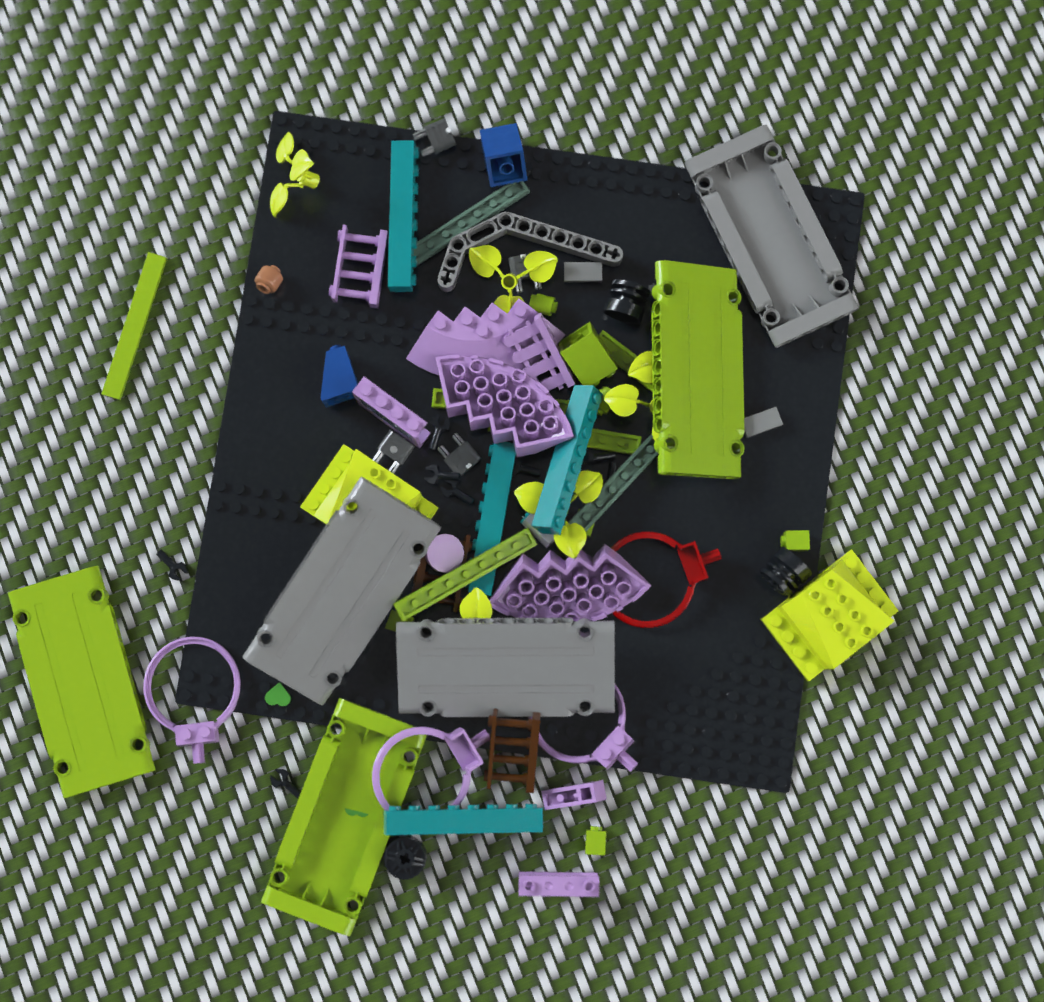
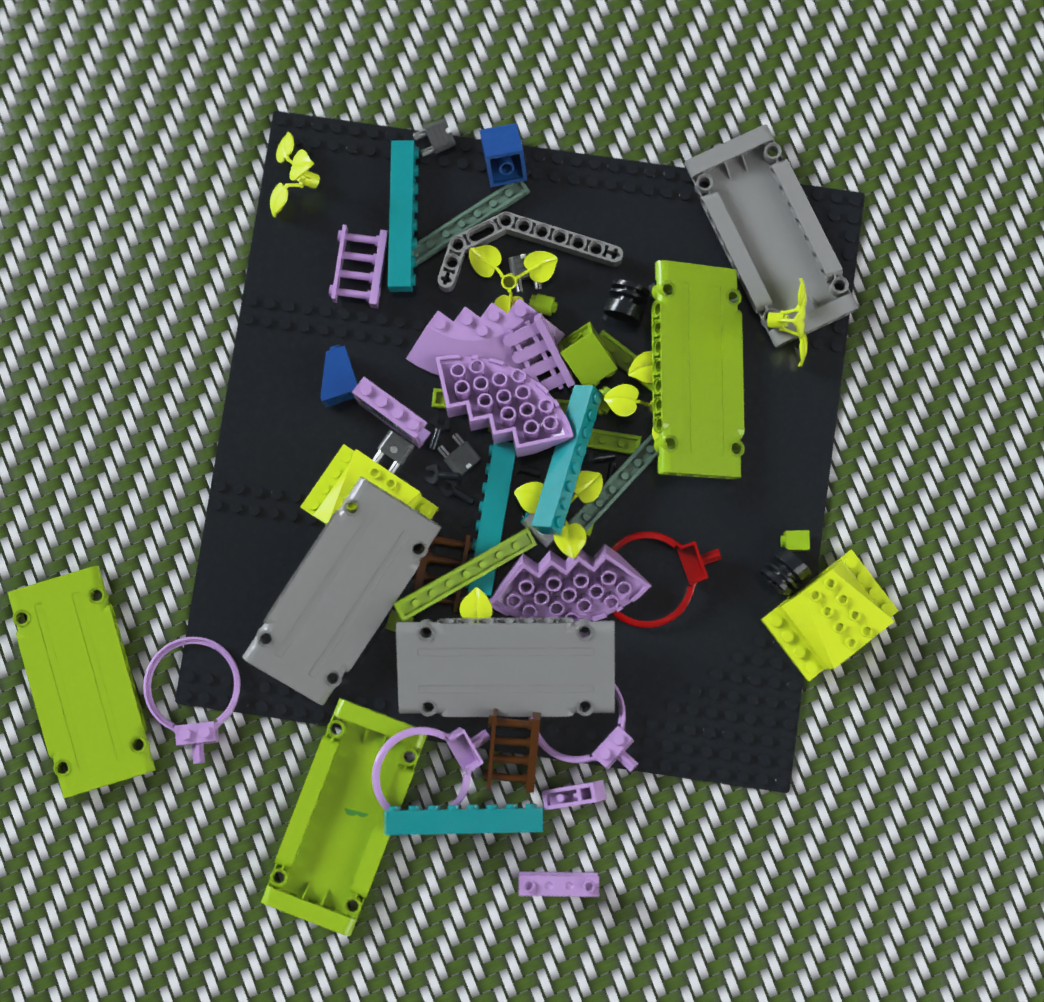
(134, 326): lime tile -> none
(172, 565): black bar -> none
(268, 279): nougat head -> none
(278, 695): bright green tile -> none
(285, 783): black bar -> none
(417, 856): black wheel -> none
(445, 553): lavender tile -> none
(582, 271): light grey tile -> none
(595, 841): lime brick -> none
(762, 422): light grey tile -> none
(781, 320): none -> neon yellow plant

